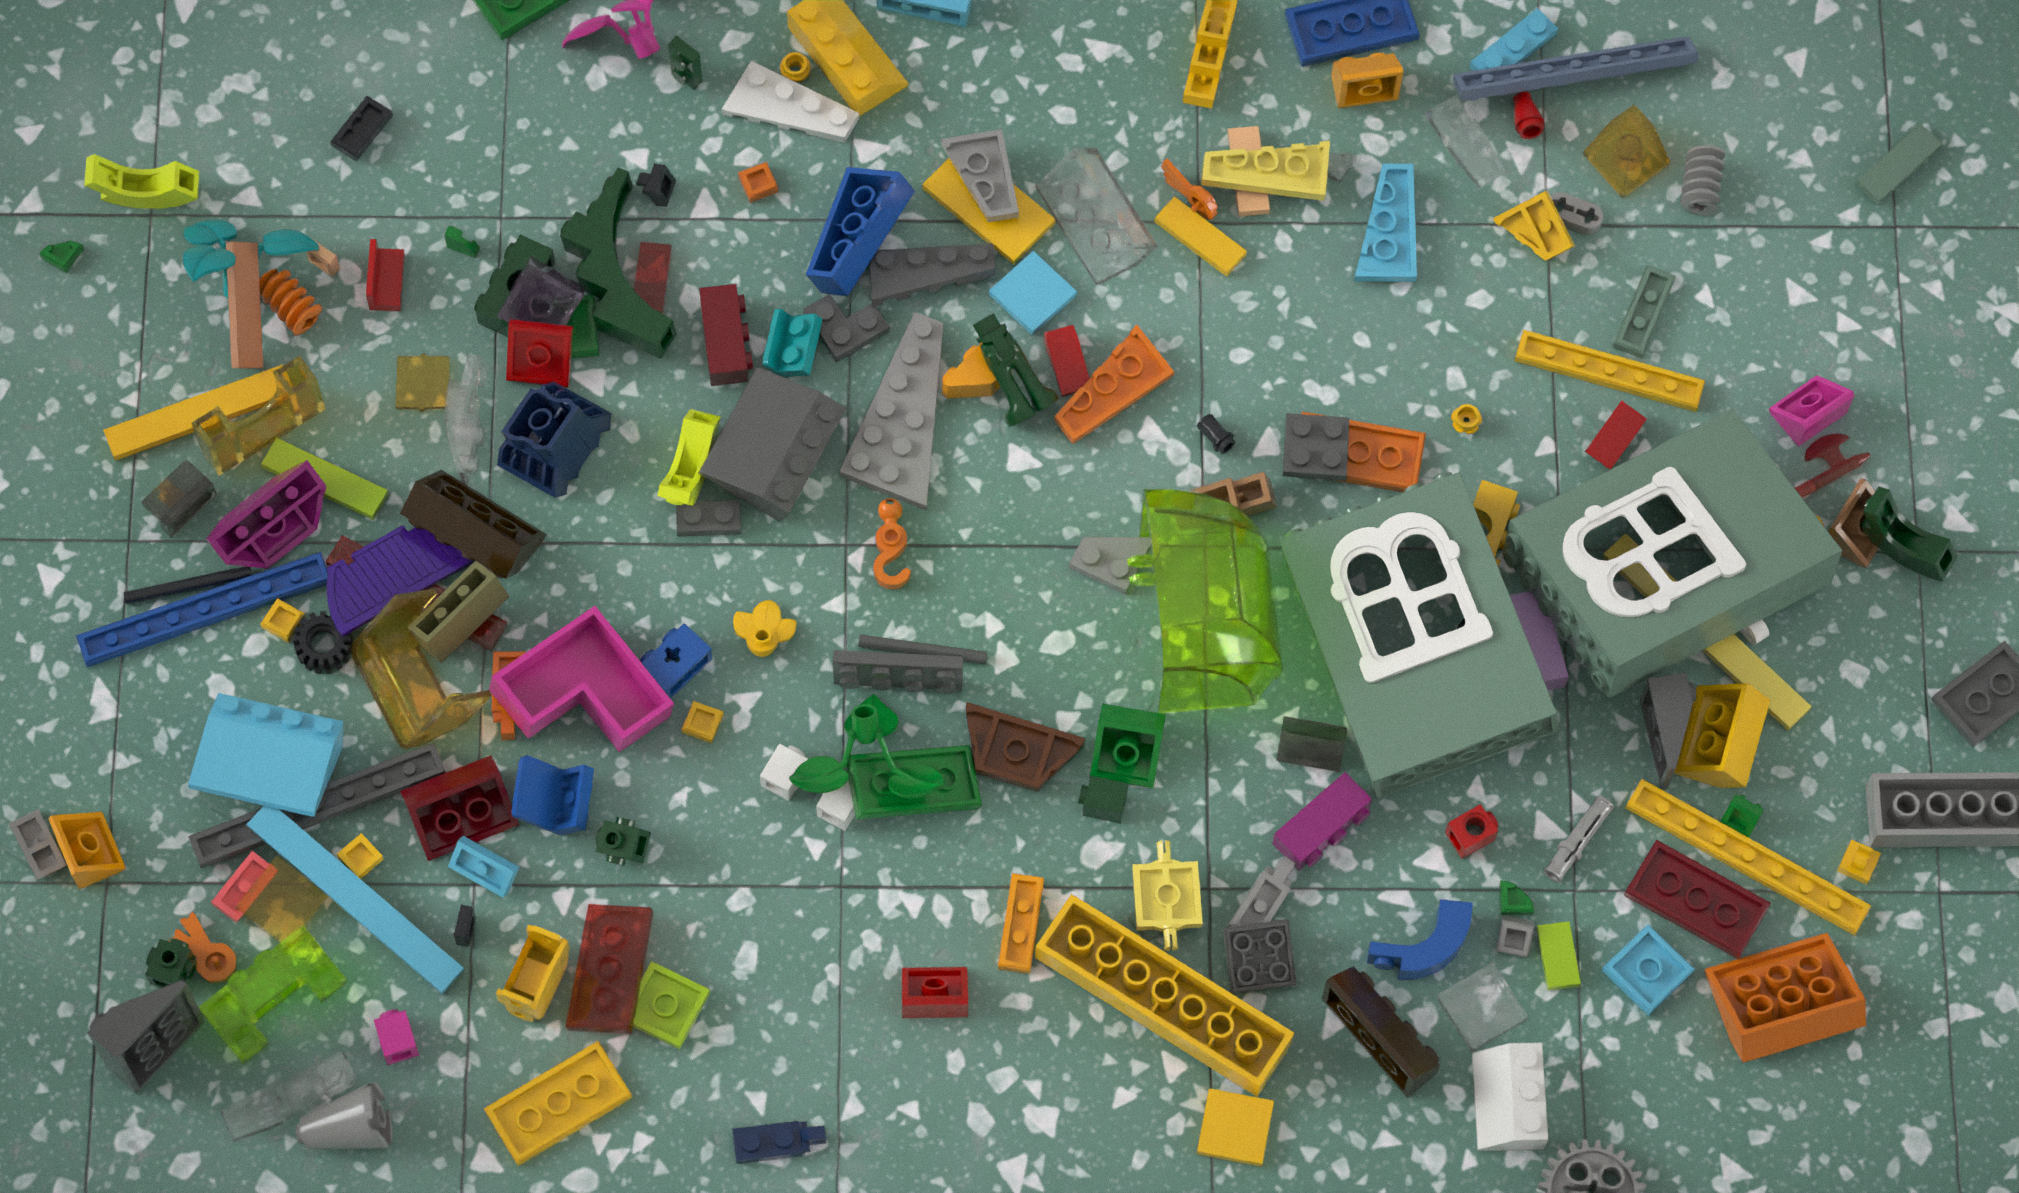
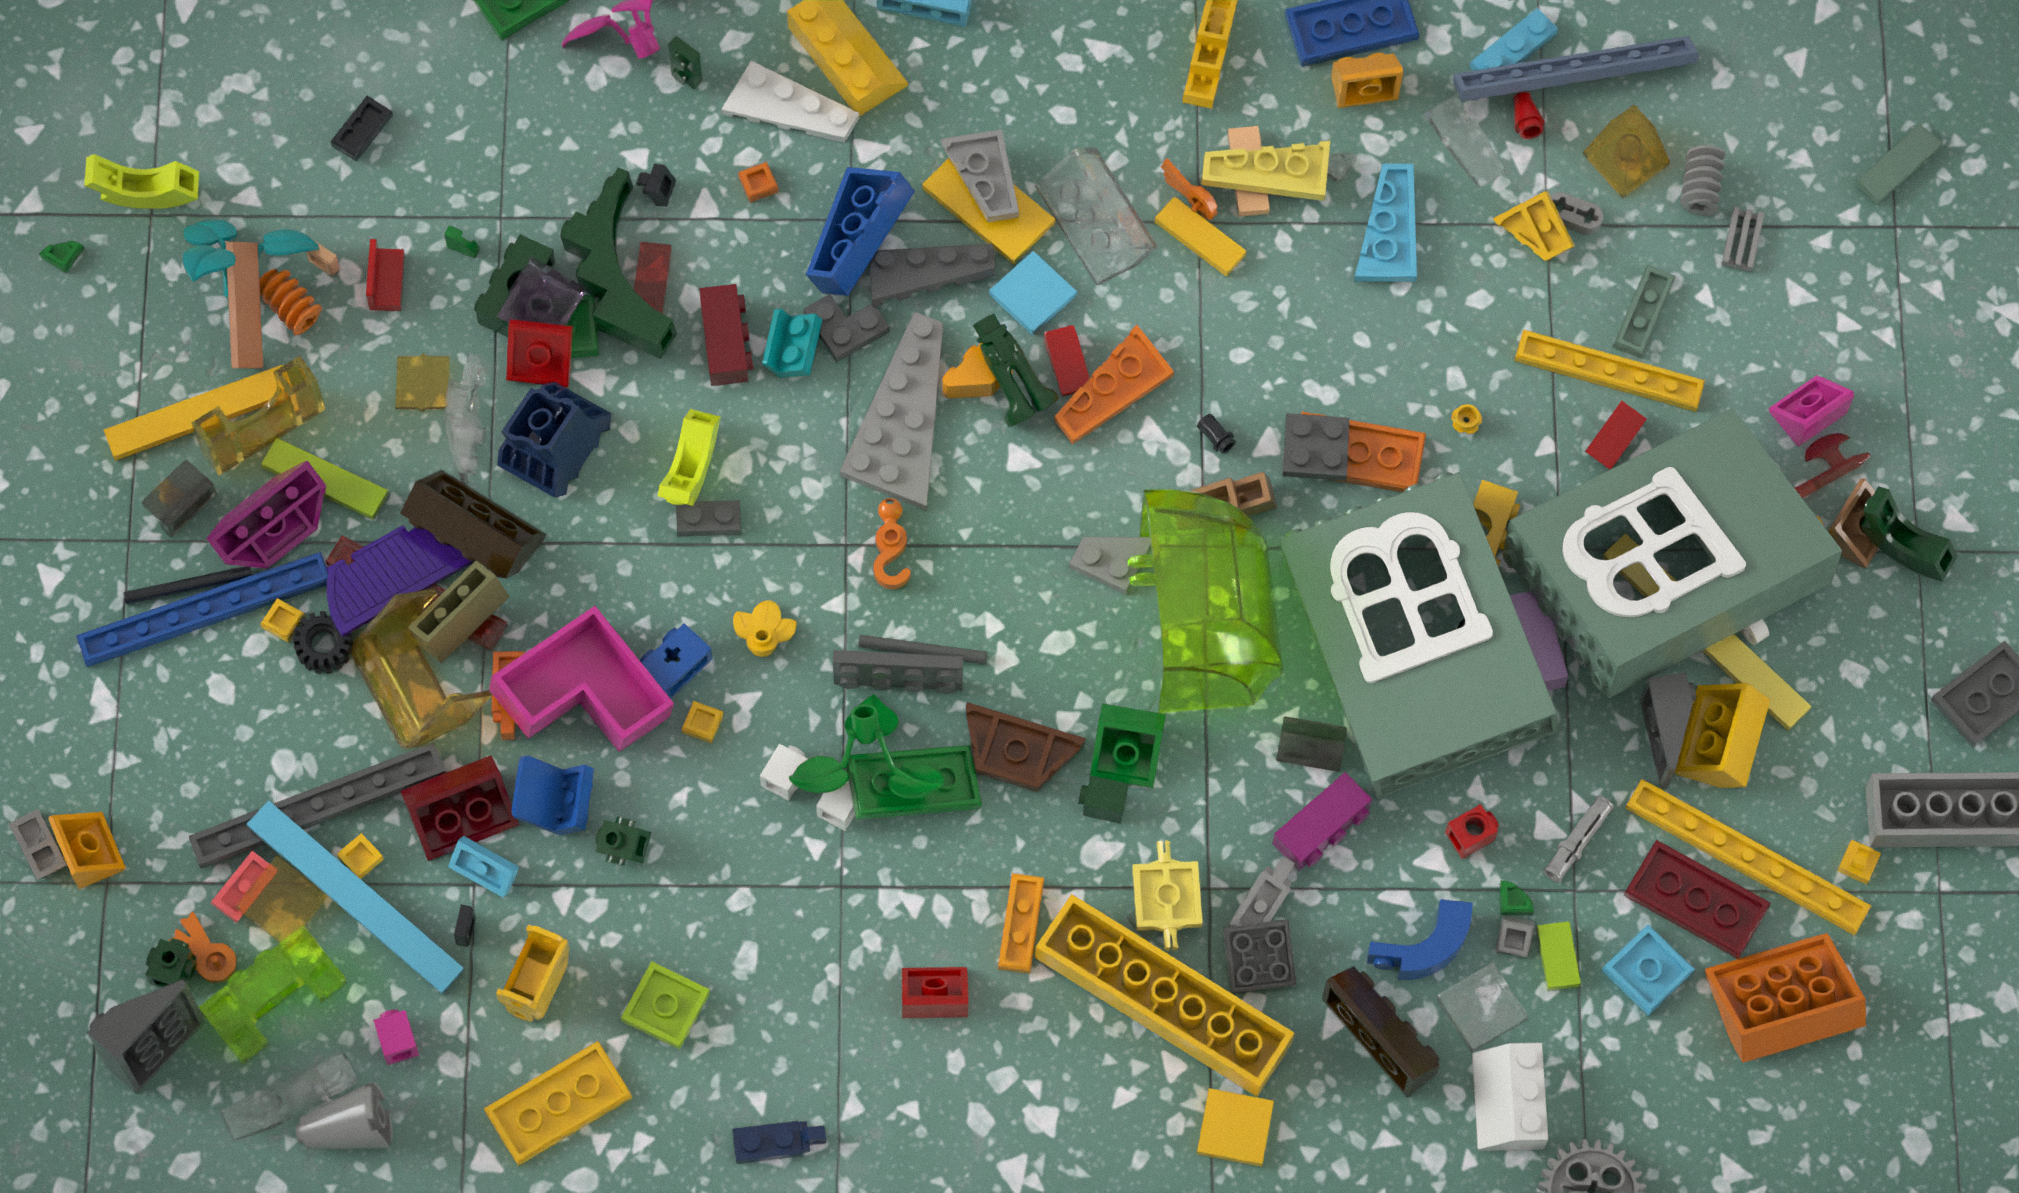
(266, 754): medium azure slope -> none
(609, 969): clear red tile -> none
(772, 442): dark grey slope -> none
(795, 59): yellow plate -> none
(1742, 815): green tile -> none
(1747, 216): none -> light grey tile

